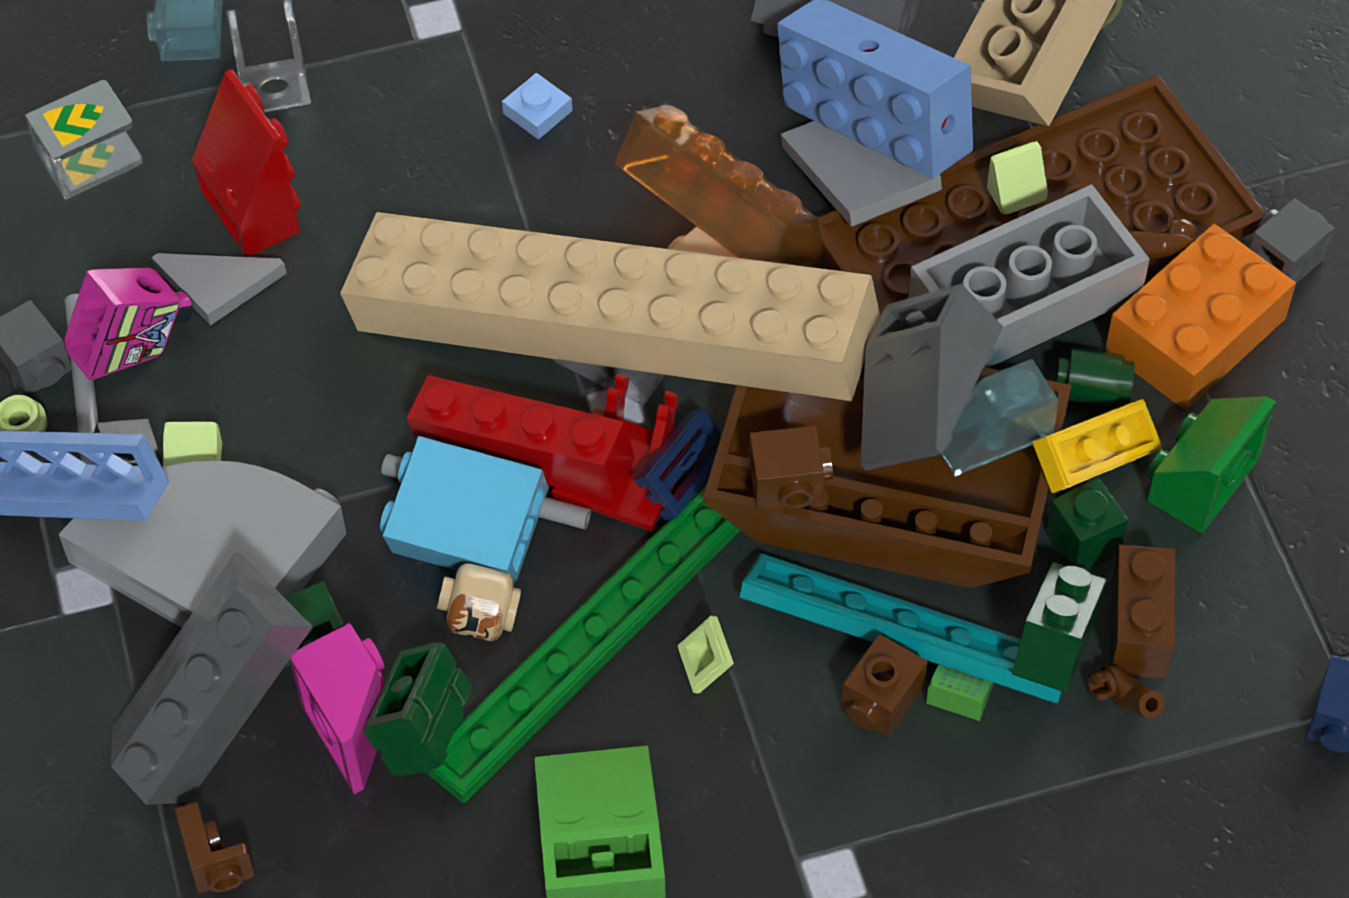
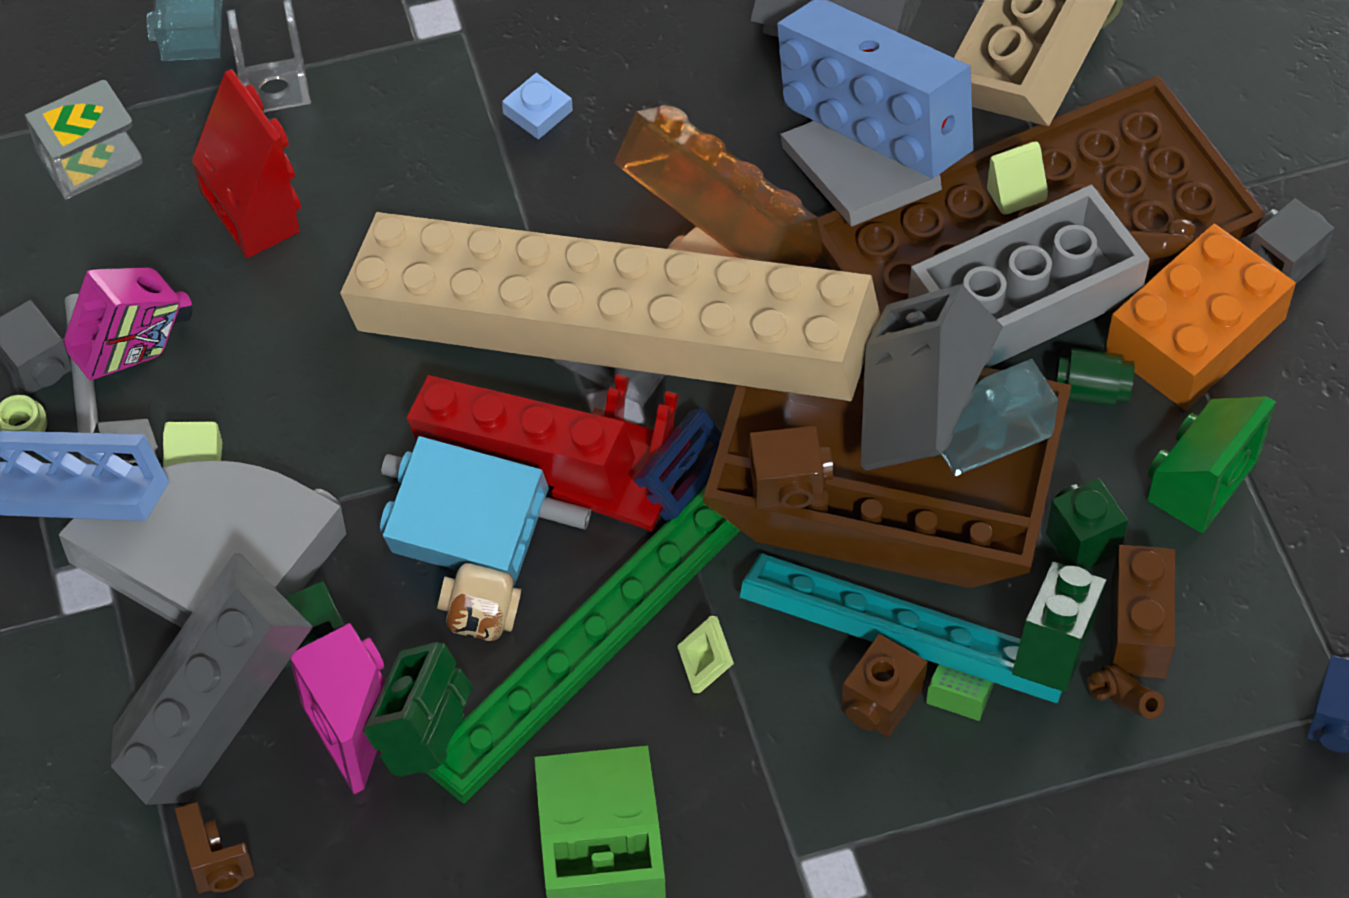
(218, 282): light grey tile -> none
(1097, 445): yellow tile -> none

